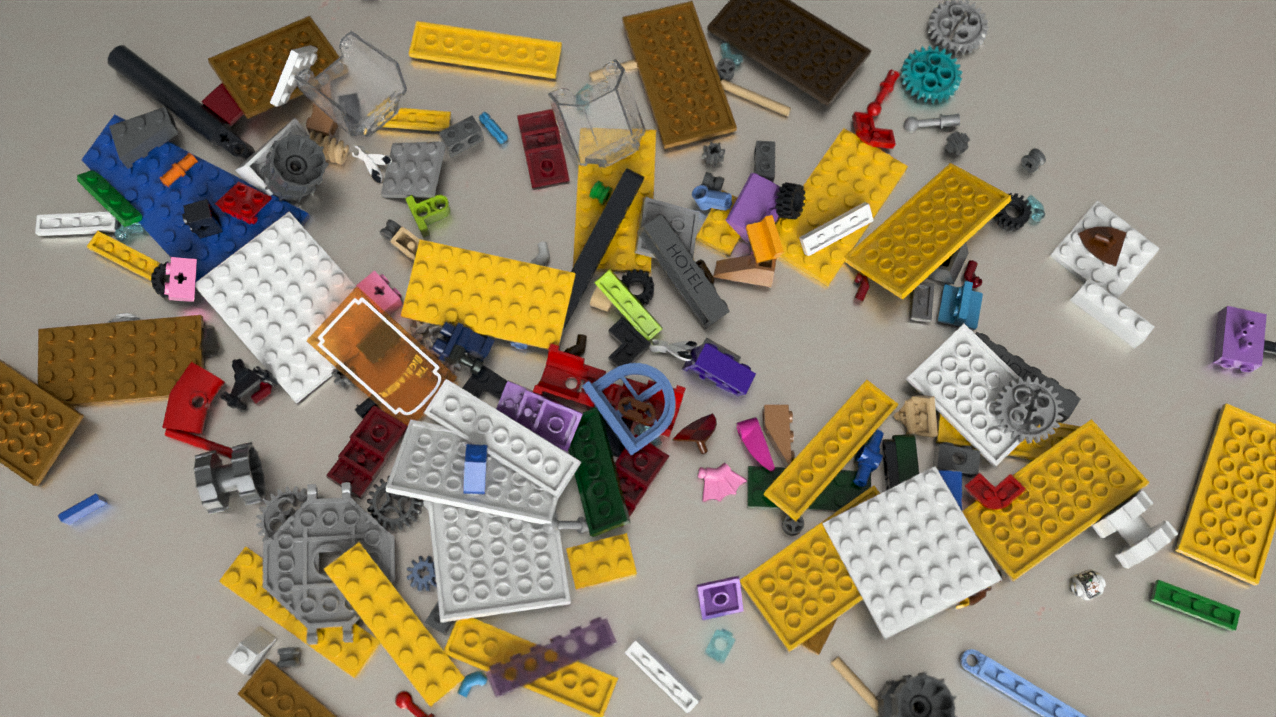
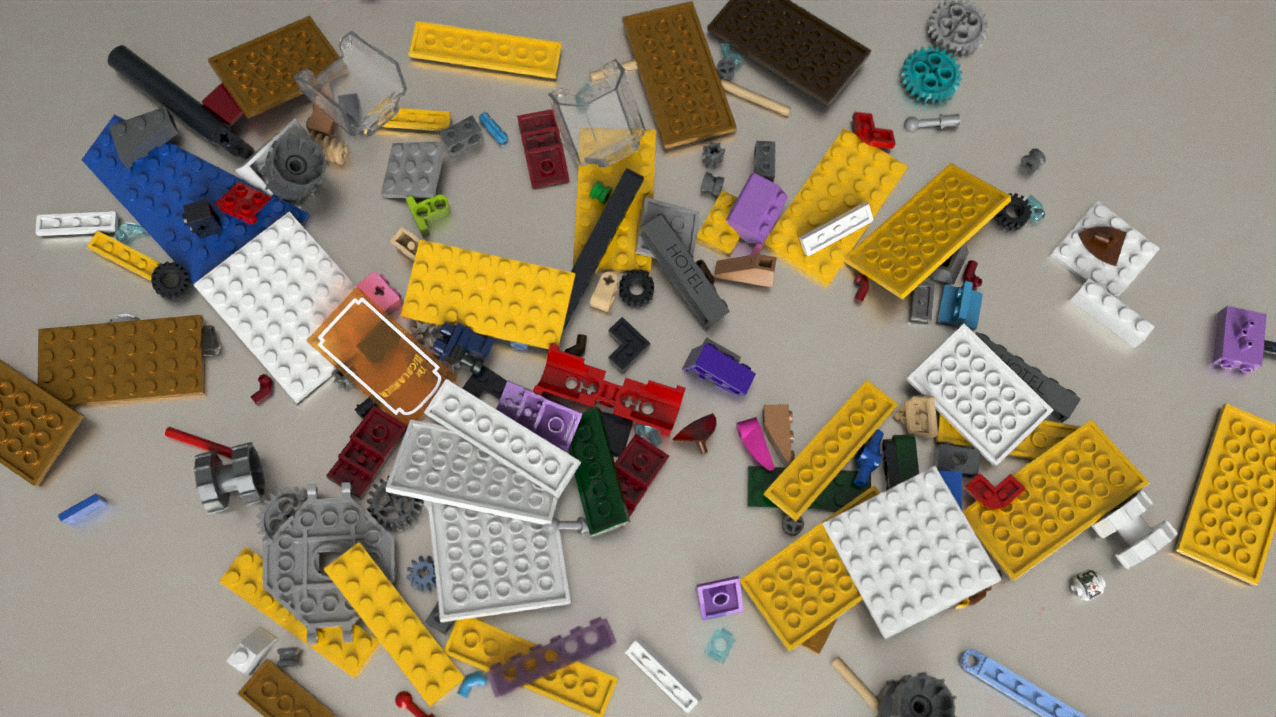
(109, 198): green plate -> none
(178, 169): orange pin -> none
(182, 291): bright pink brick -> none
(190, 387): red panel -> none
(244, 382): black axle -> none
(297, 61): white plate -> none
(371, 162): white piece -> none
(390, 230): dark grey wheel -> none
(475, 469): slope -> none
(543, 256): white arm -> none
(601, 561): yellow plate -> none
(613, 417): medium blue window -> none
(628, 305): lime plate -> none
(638, 406): reddish brown beam -> none
(676, 349): white piece -> none
(711, 199): medium blue piece -> none
(719, 482): bright pink arm -> none
(764, 240): light orange panel -> none
(790, 200): black tyre -> none
(874, 108): red pin -> none
(957, 143): dark grey gear -> none
(1046, 415): light grey gear -> none
(1195, 605): green plate -> none

